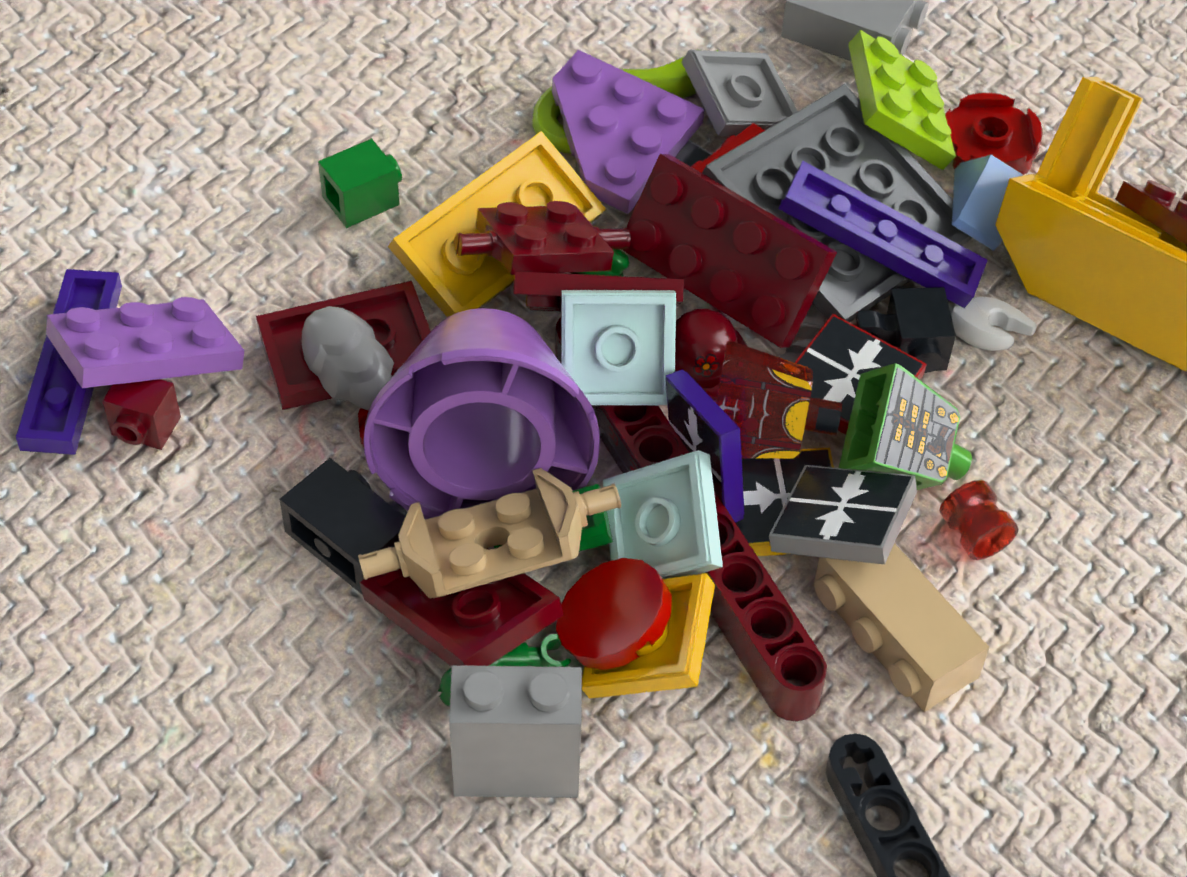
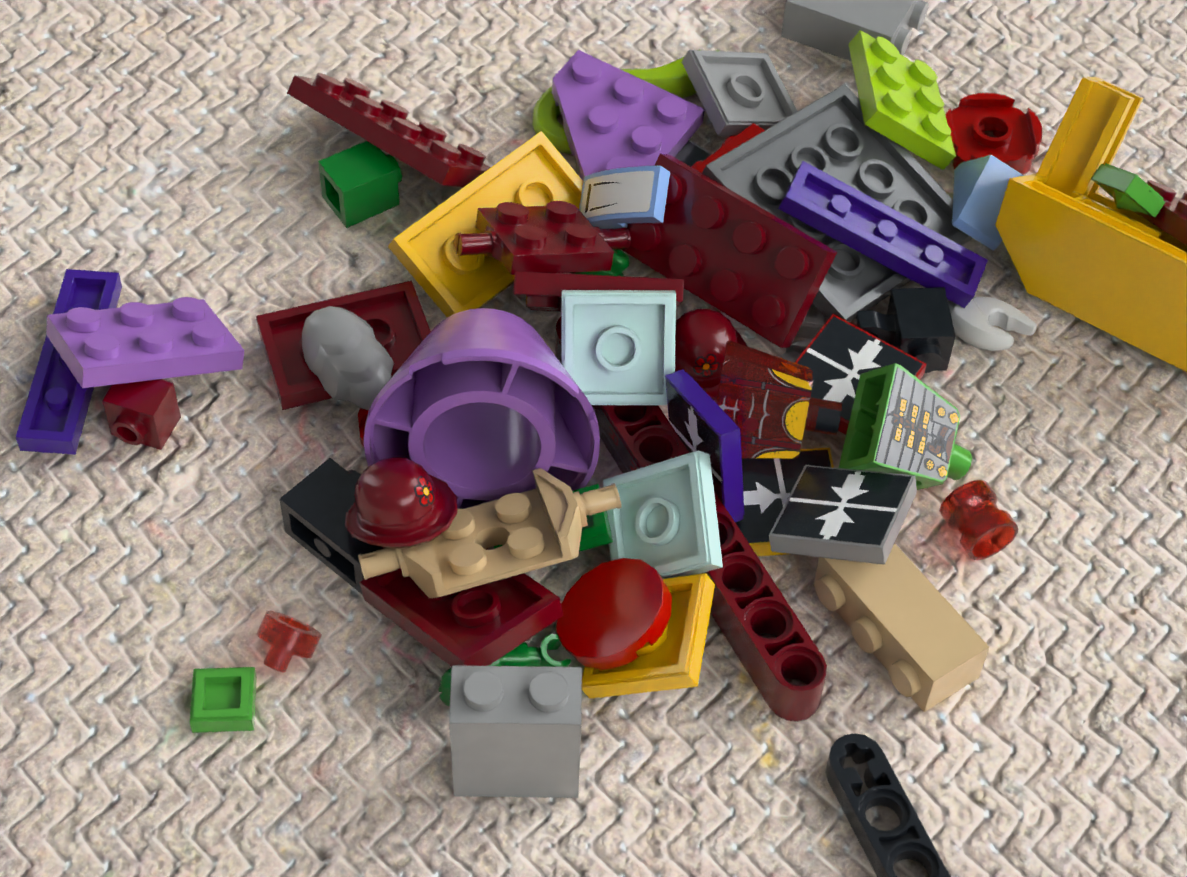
(223, 699): none -> bright green tile
(286, 639): none -> clear red tile
(389, 129): none -> dark red plate
(400, 505): none -> dark red hat
(625, 196): none -> slope
(1128, 190): none -> bright green tile

